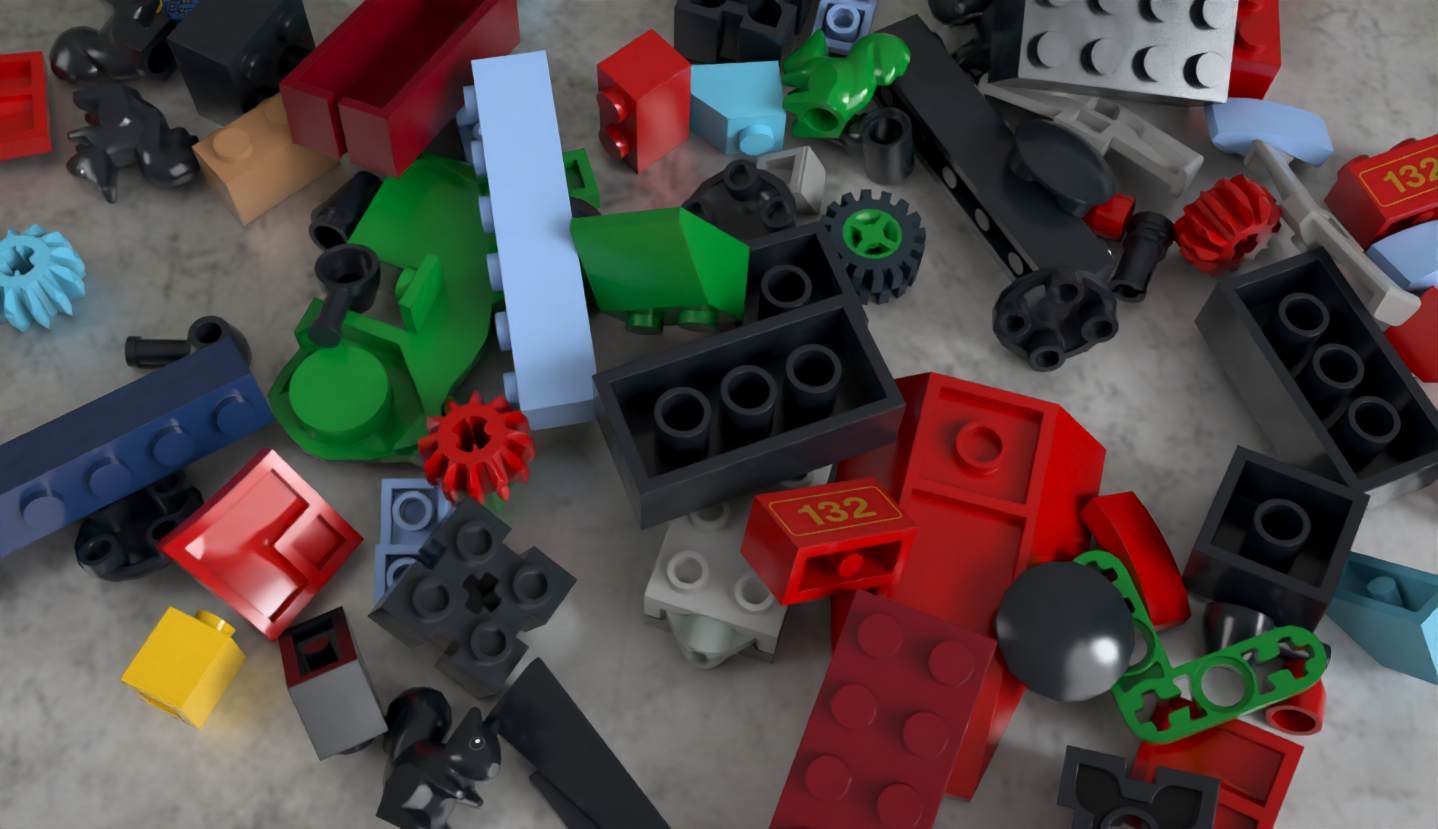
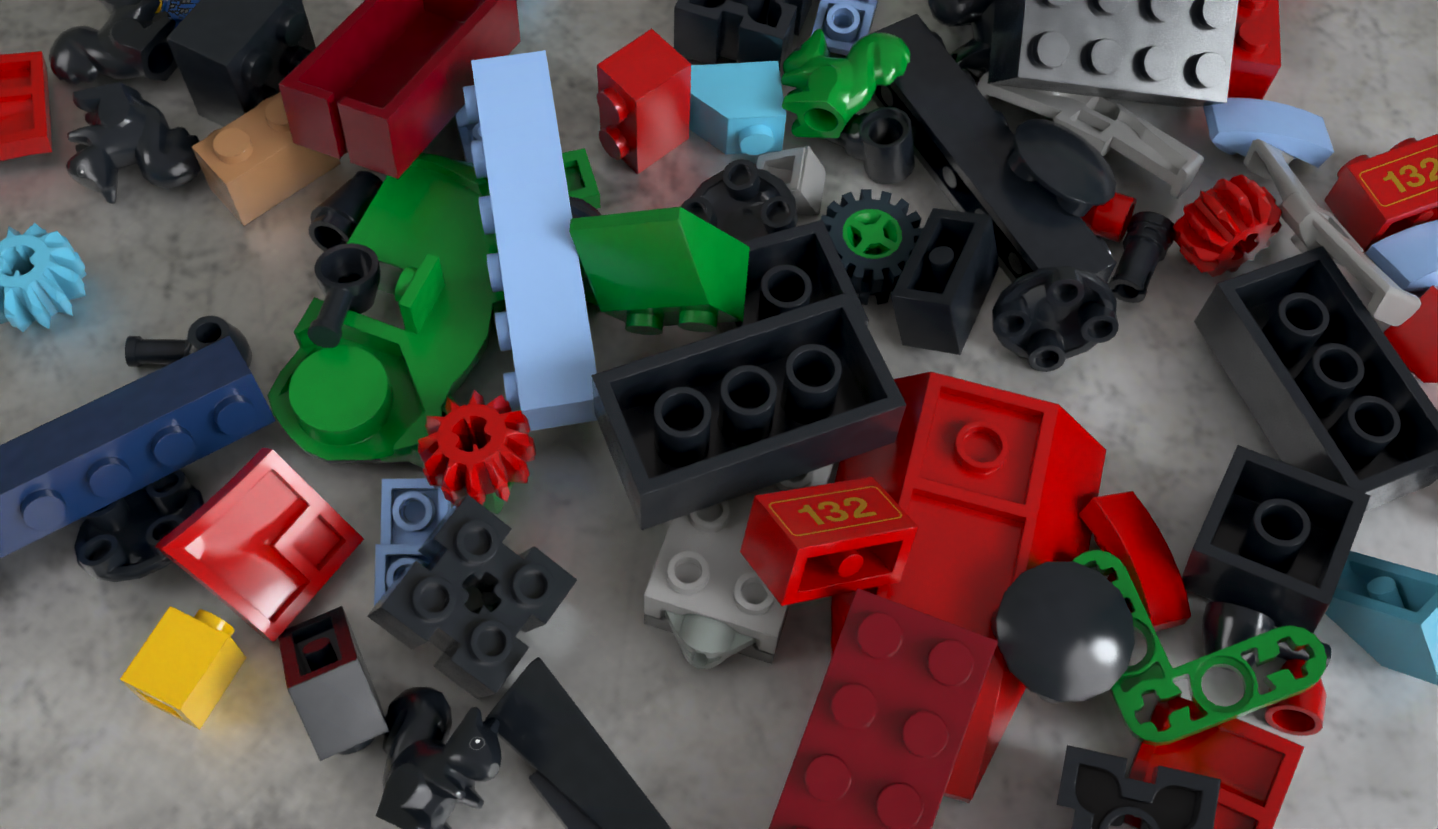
(945, 281): none -> black brick

